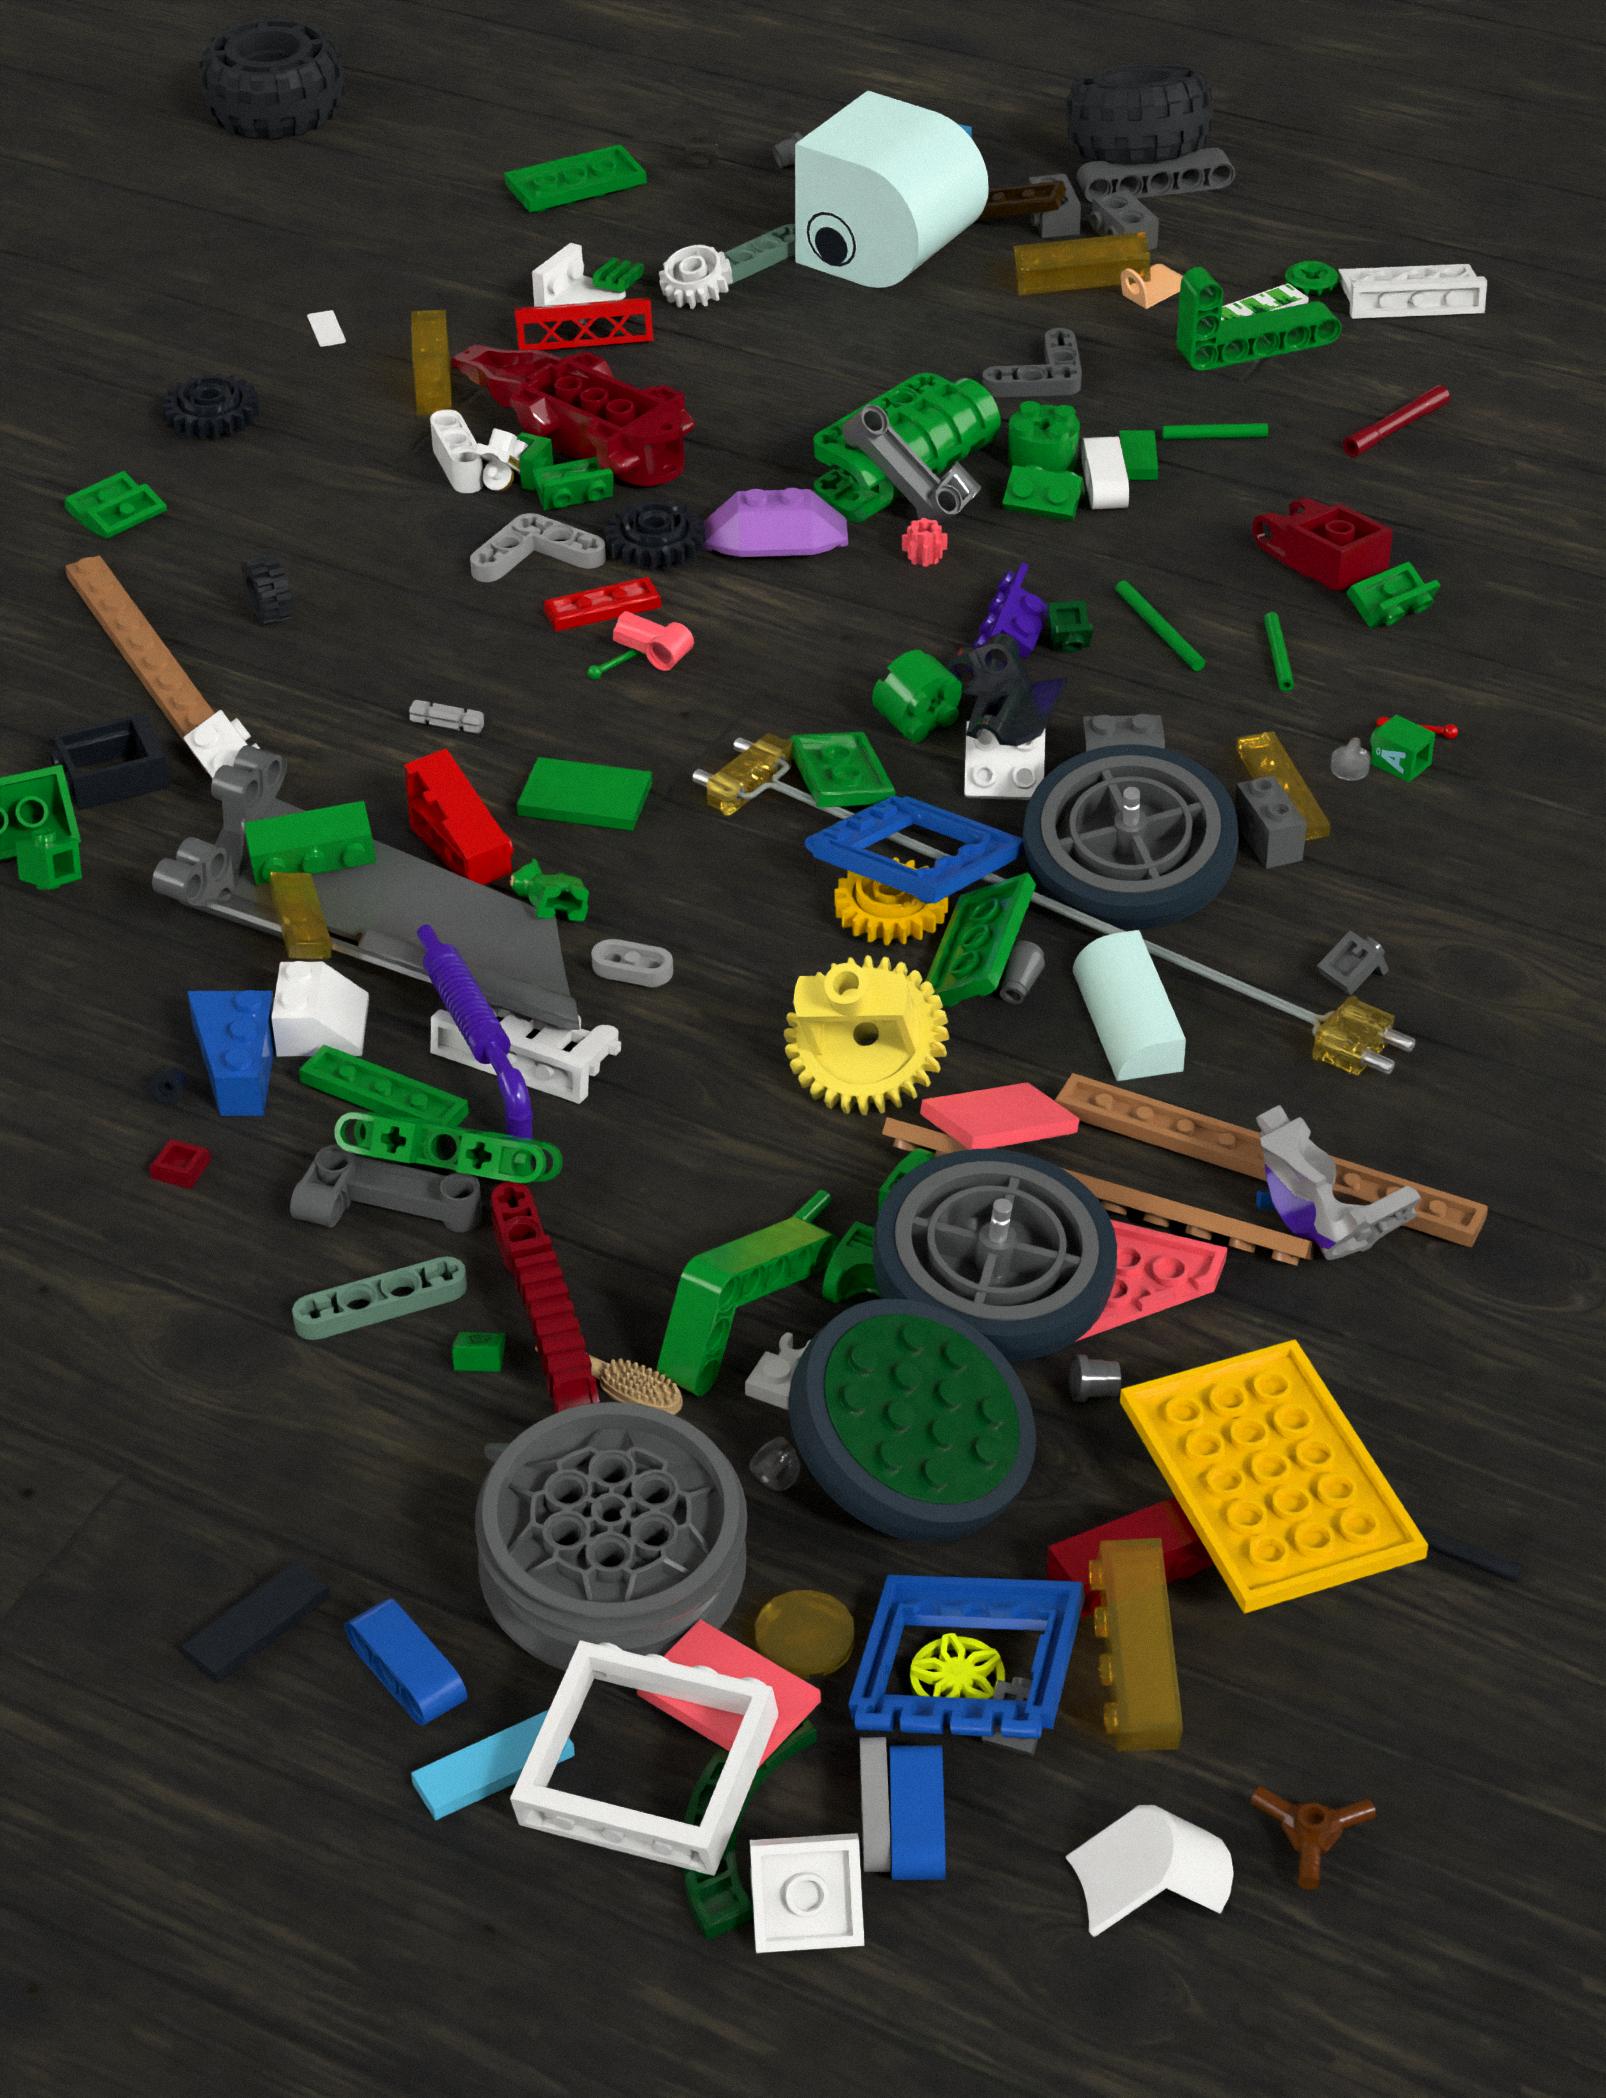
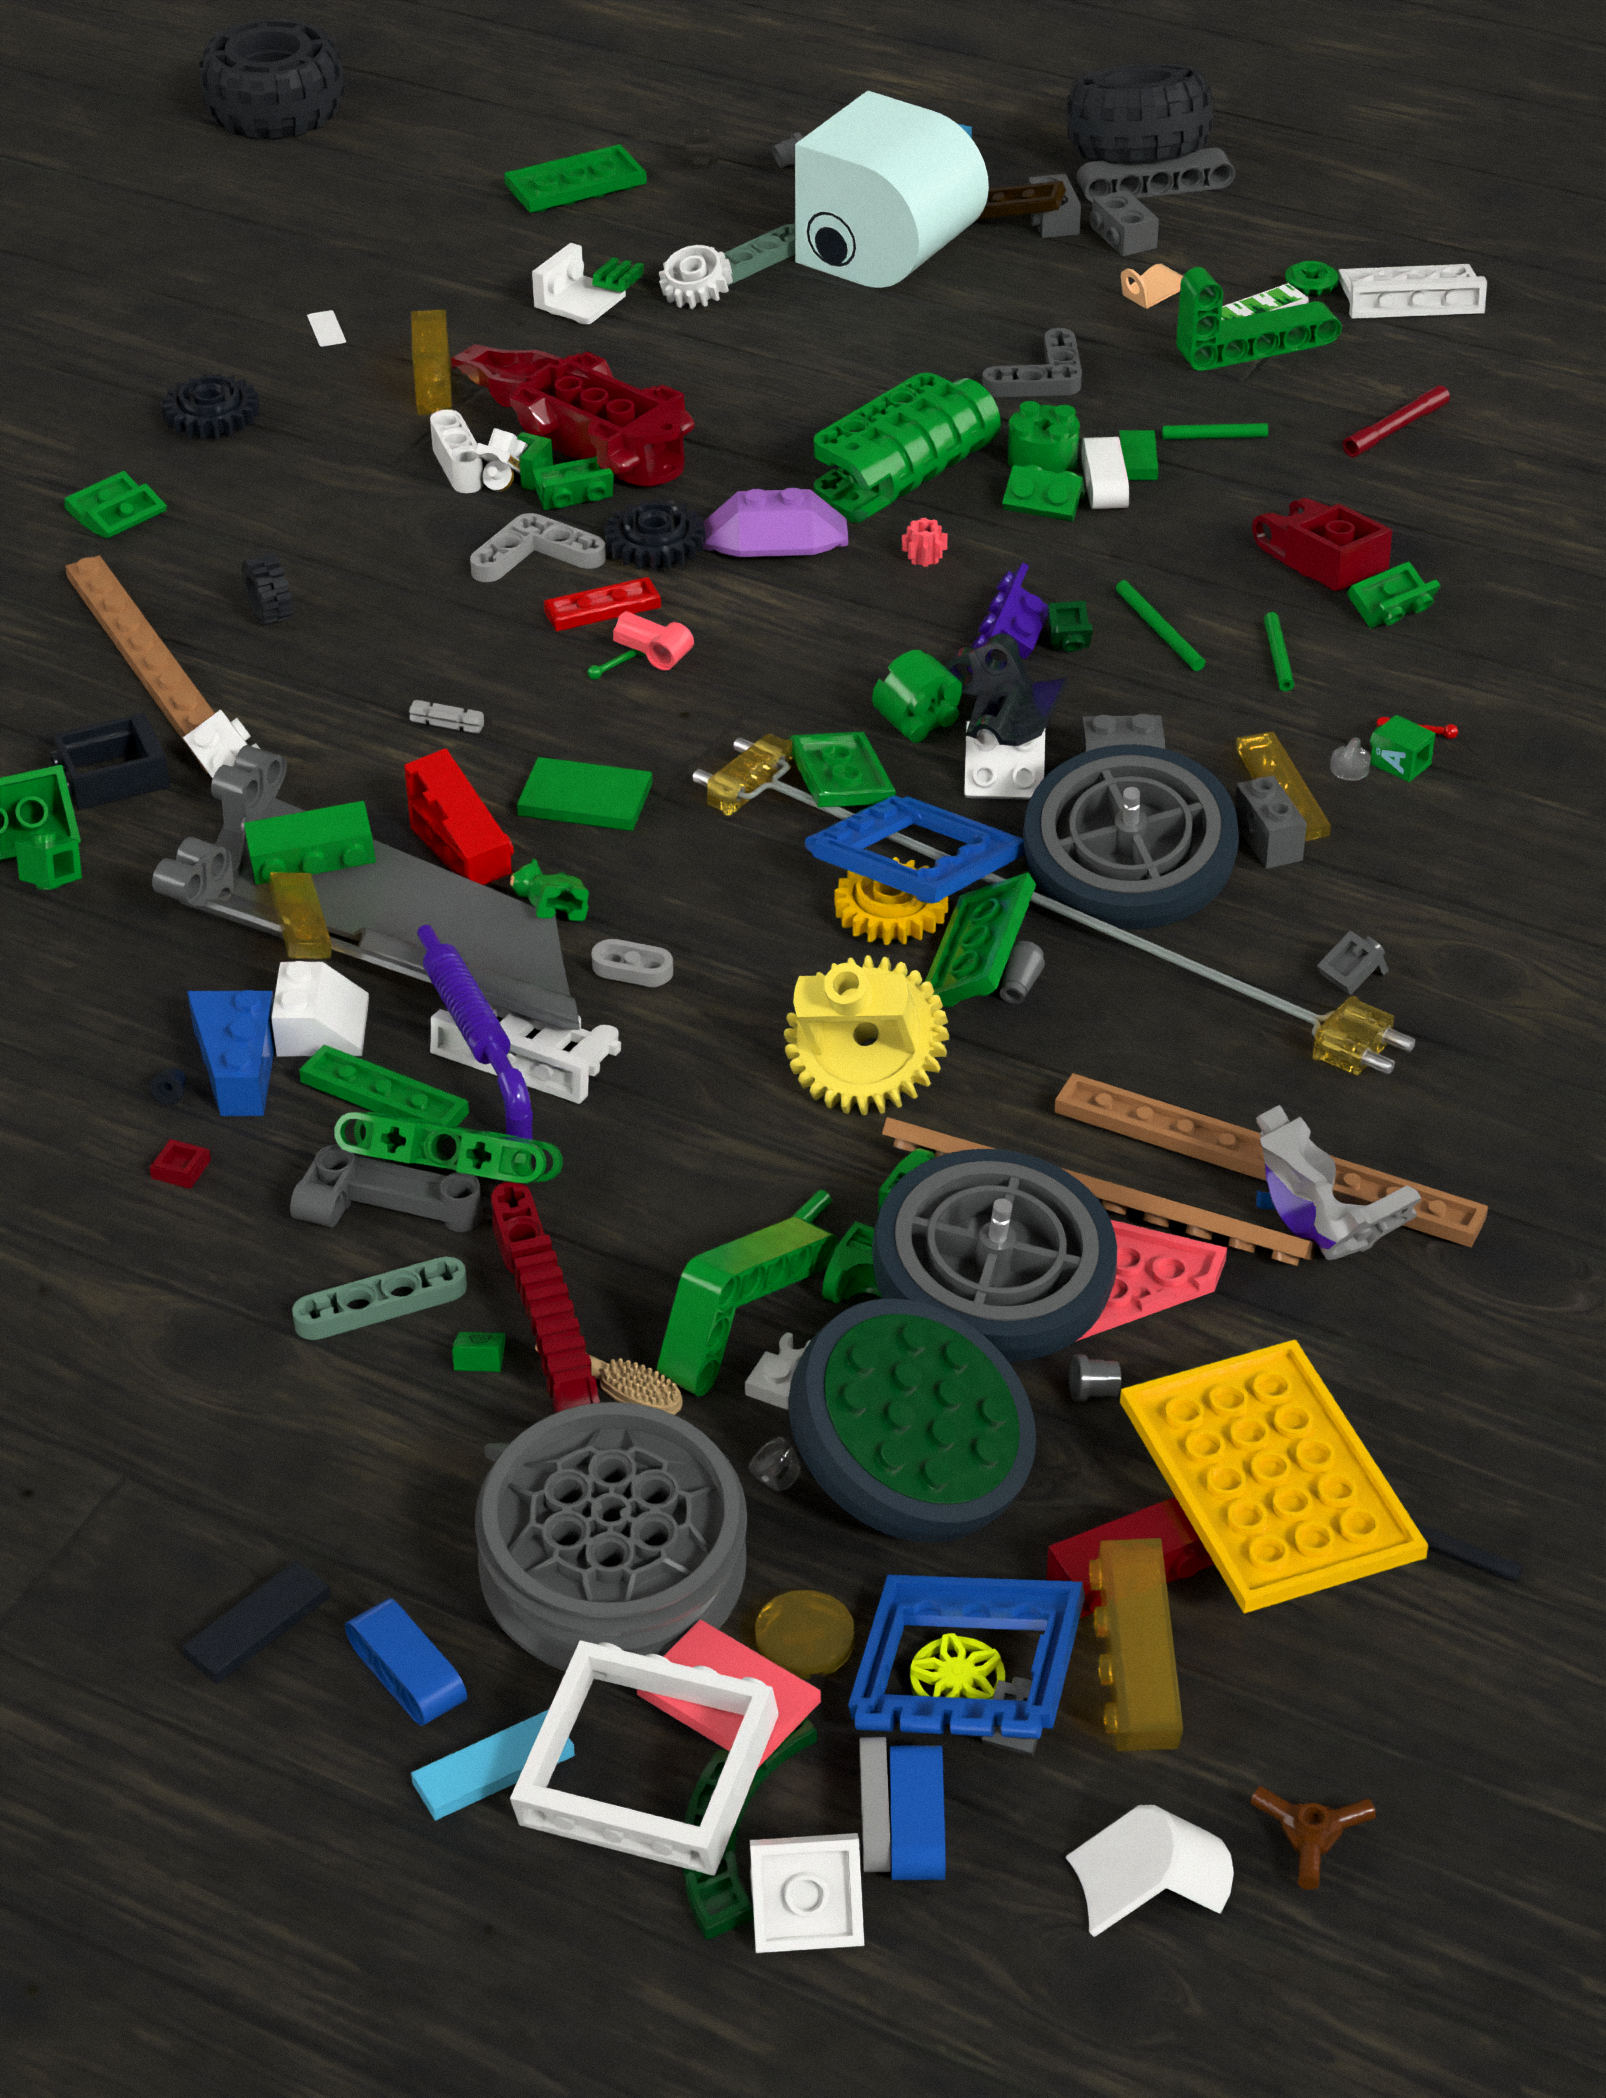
(584, 310): red fence -> none
(930, 495): dark grey piece -> none
(999, 1116): coral tile -> none
(1080, 263): clear yellow brick -> none
(1129, 1007): light aqua brick -> none

